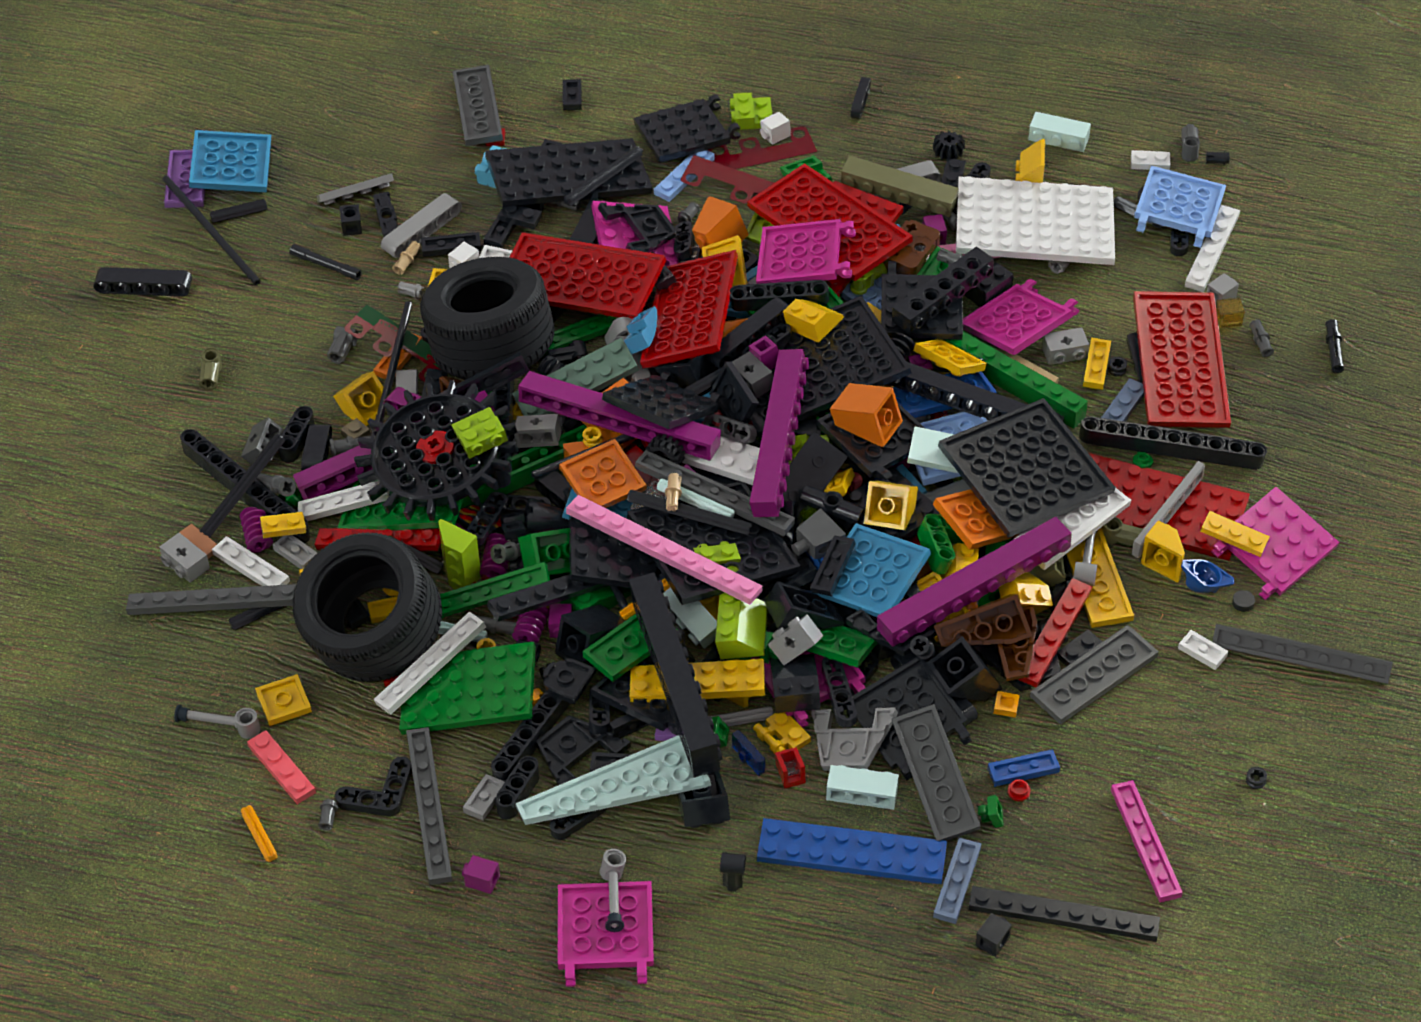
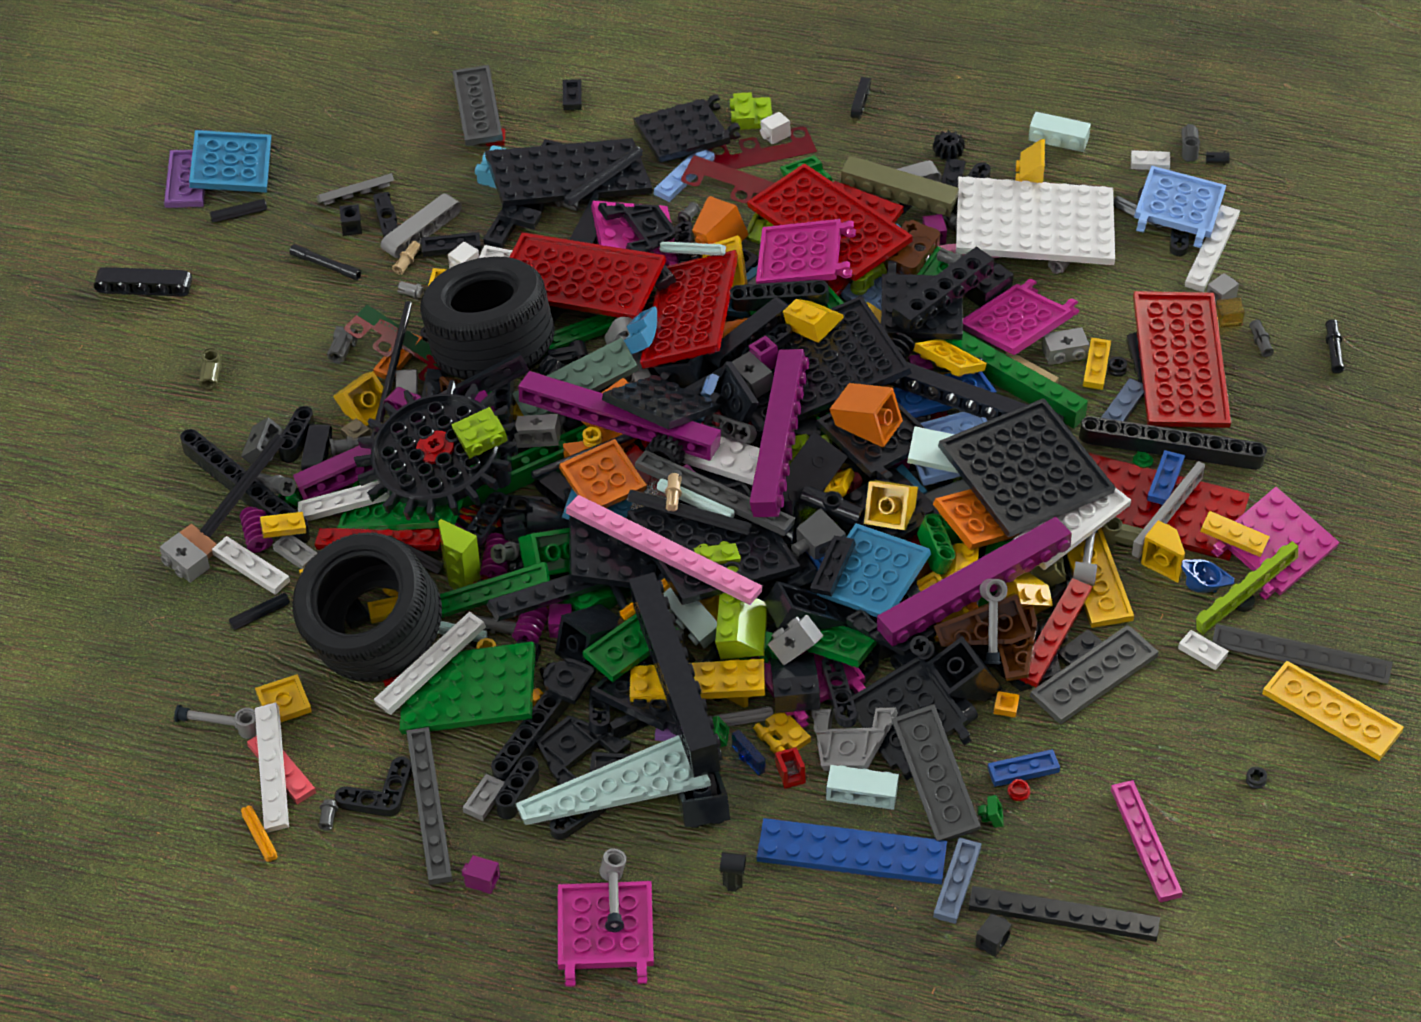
(210, 599): dark grey plate -> none
(211, 230): black piece -> none
(271, 767): none -> white plate
(692, 248): none -> light aqua axle
(709, 385): none -> light blue tile
(992, 655): none -> light grey piece
(1165, 477): none -> blue plate
(1252, 583): none -> lime plate
(1333, 710): none -> yellow plate

